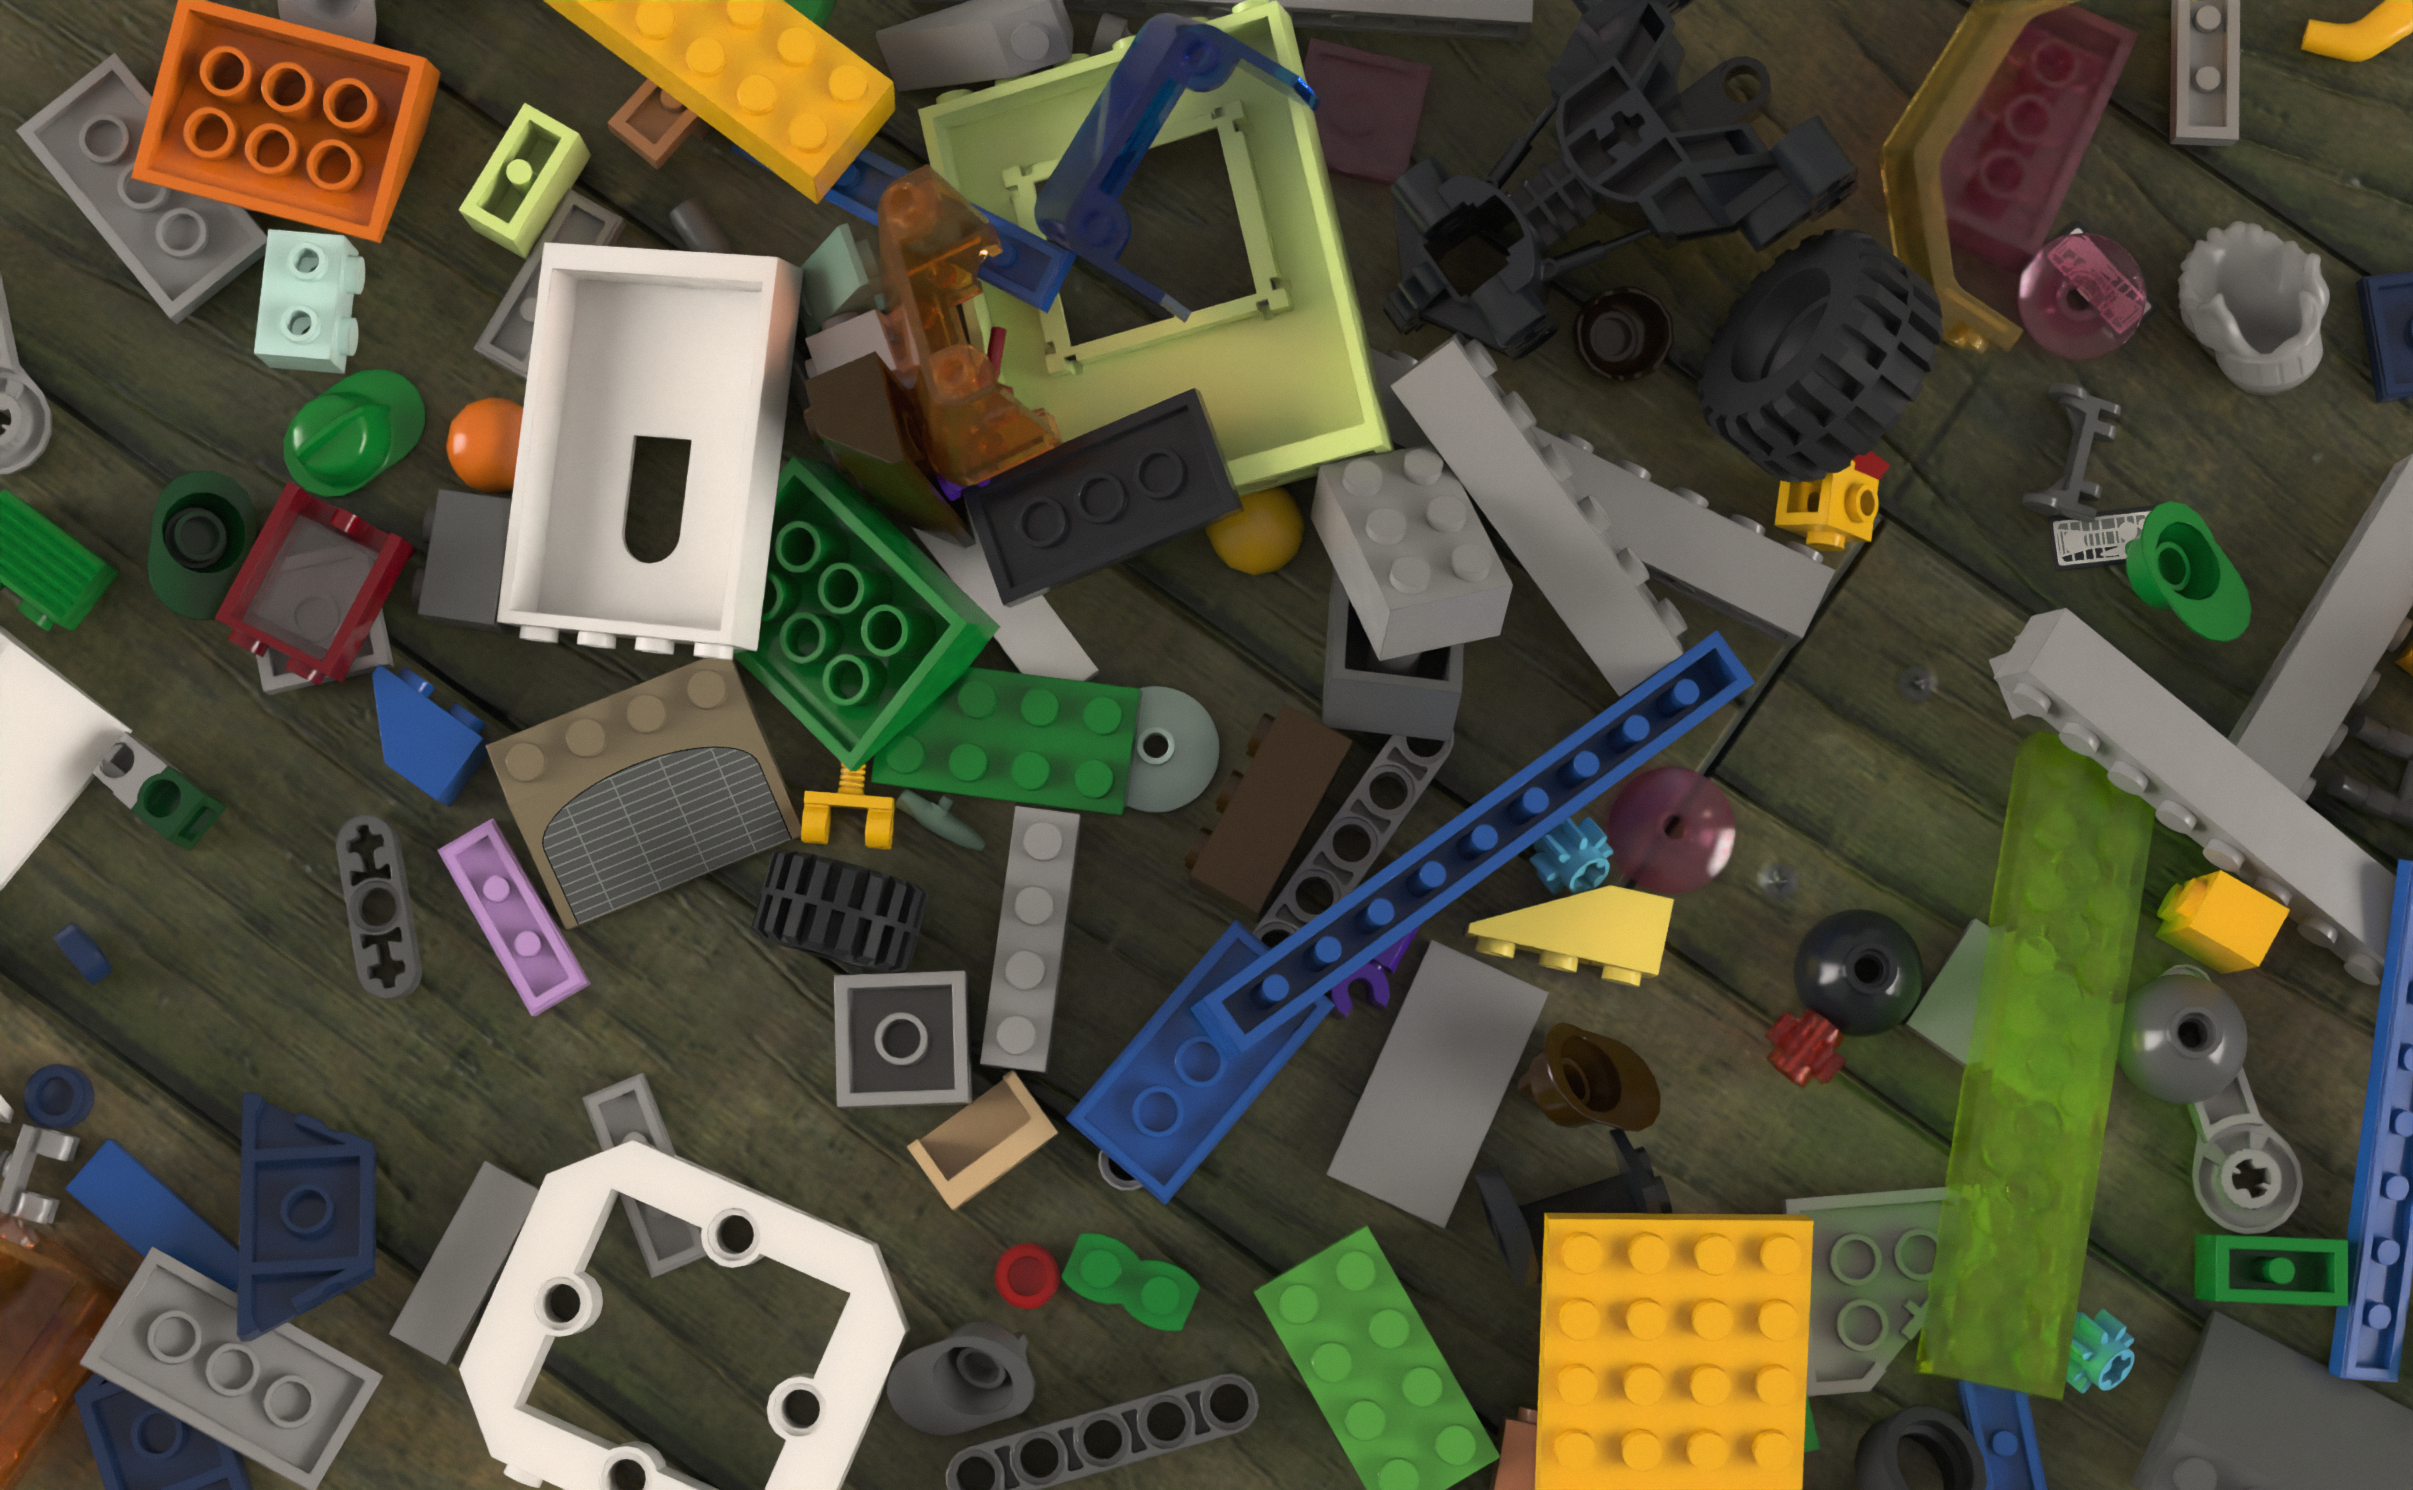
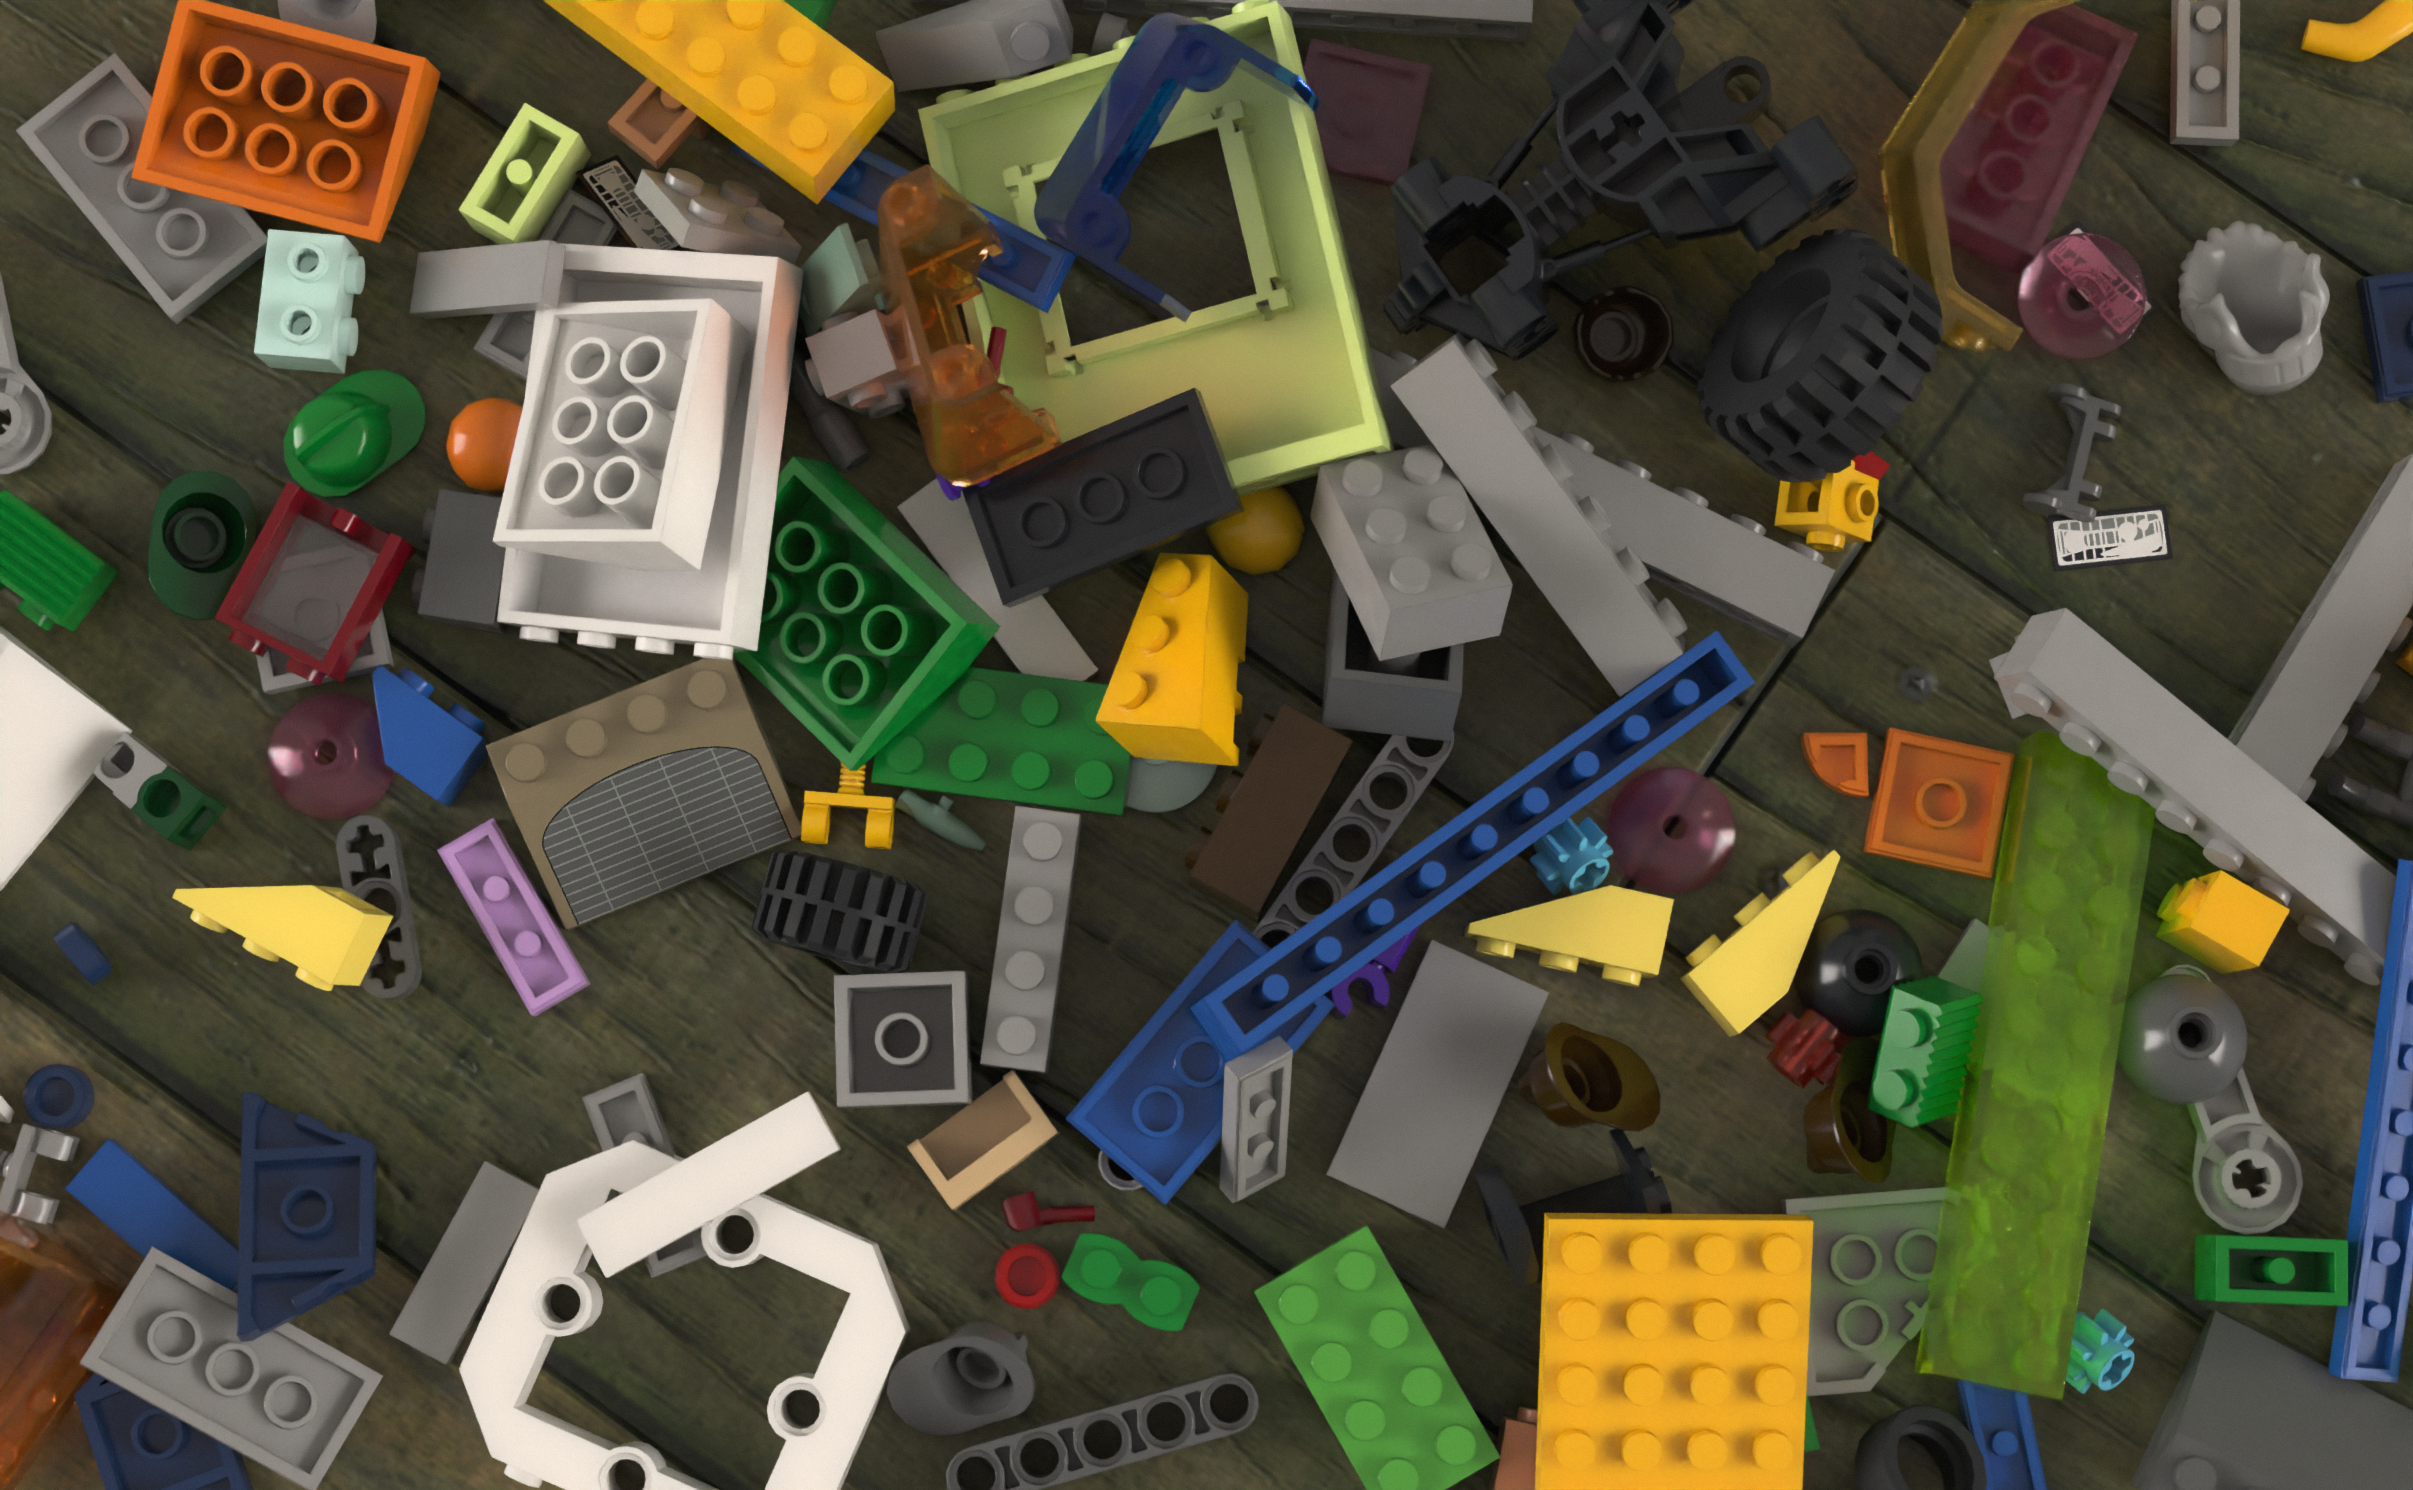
(311, 926): none -> light yellow slope
(348, 783): none -> clear pink dish
(488, 279): none -> light grey tile
(613, 189): none -> sticker
(624, 433): none -> white slope
(707, 1184): none -> white tile
(715, 216): none -> light grey plate
(876, 437): dark brown slope -> none
(1024, 1214): none -> dark red hand
(1180, 665): none -> yellow wedge
(1255, 1119): none -> light grey tile
(1759, 959): none -> light yellow slope
(1838, 761): none -> orange tile
(1840, 1127): none -> dark brown piece
(1924, 1051): none -> green brick
(1938, 803): none -> orange tile
(2185, 571): green piece -> none

